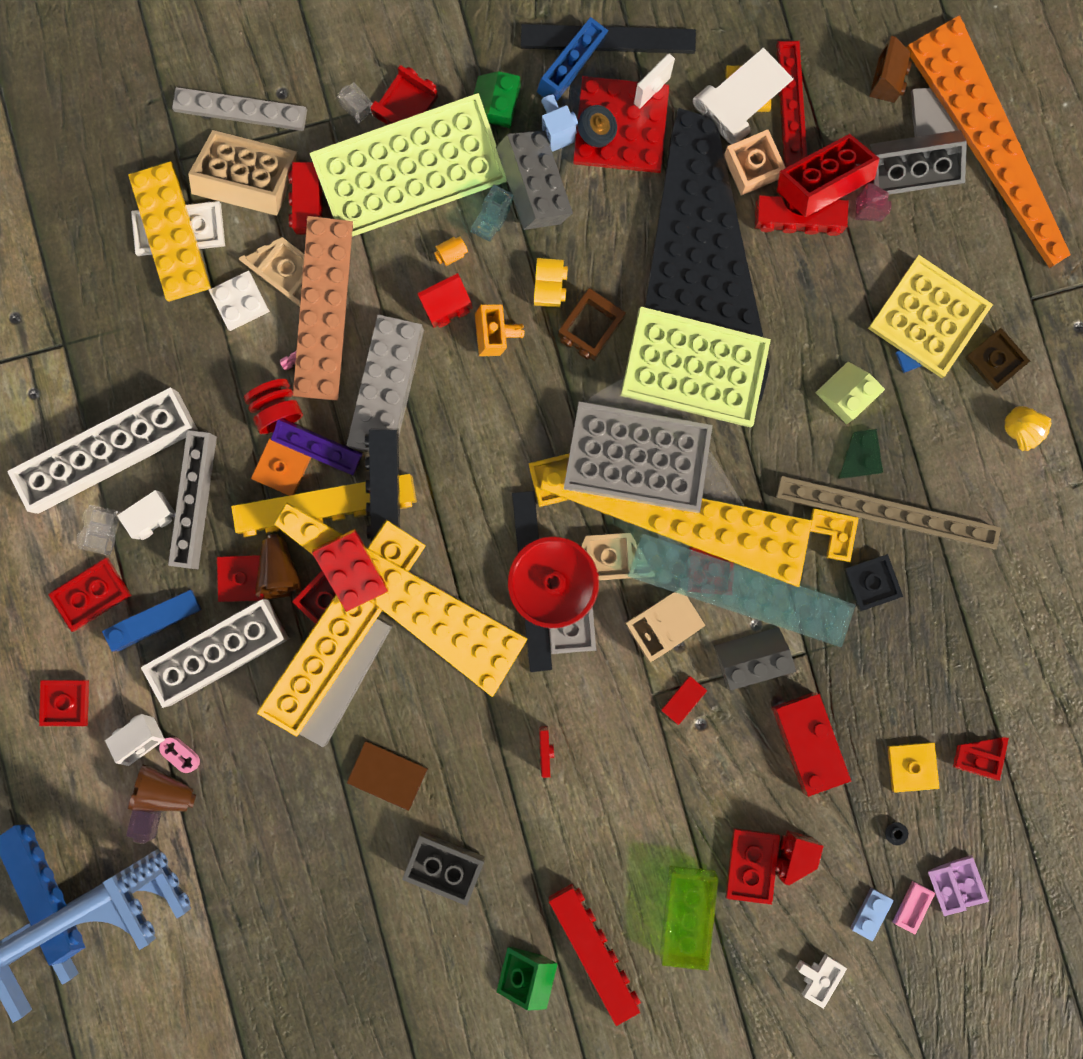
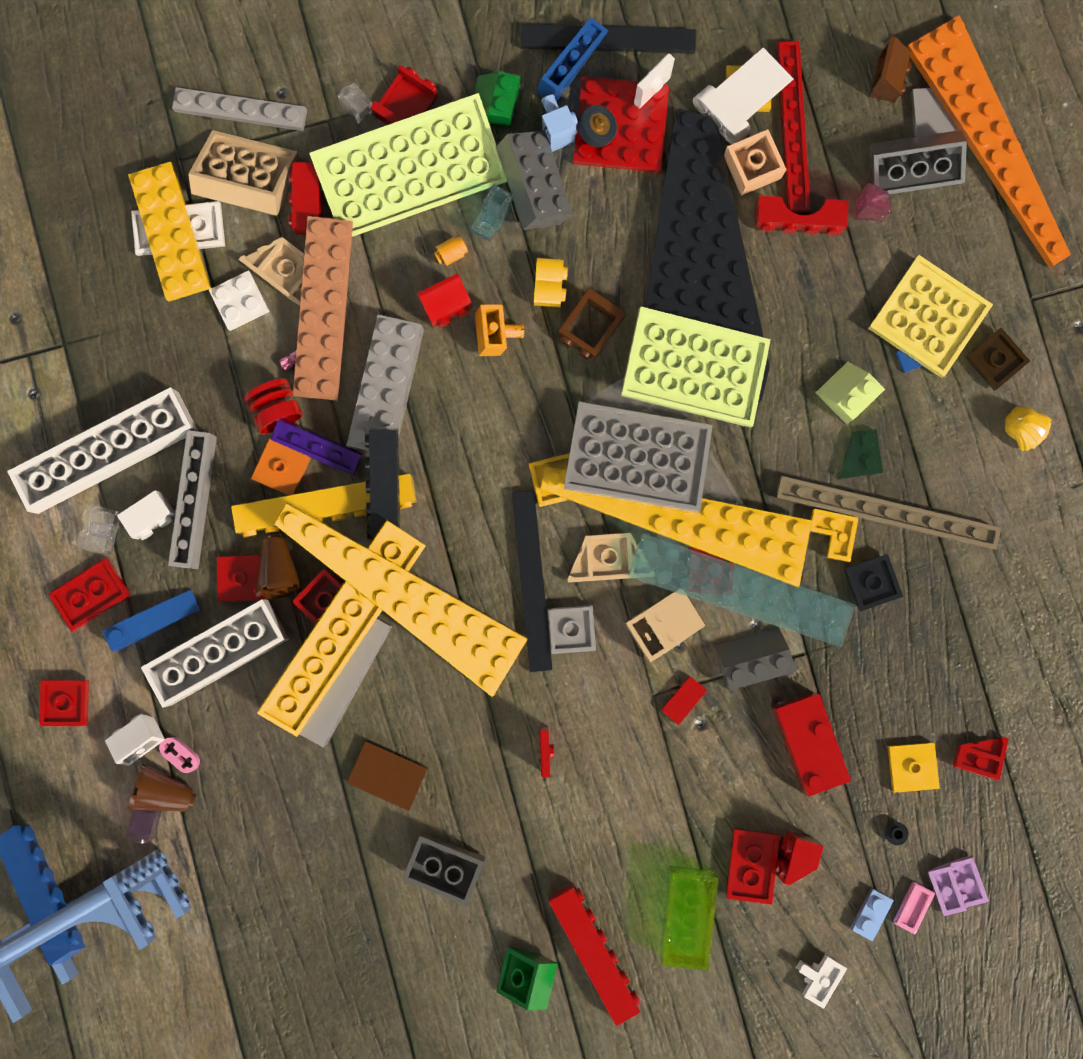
(350, 570): plate -> none
(553, 582): red dish -> none
(827, 175): red brick -> none

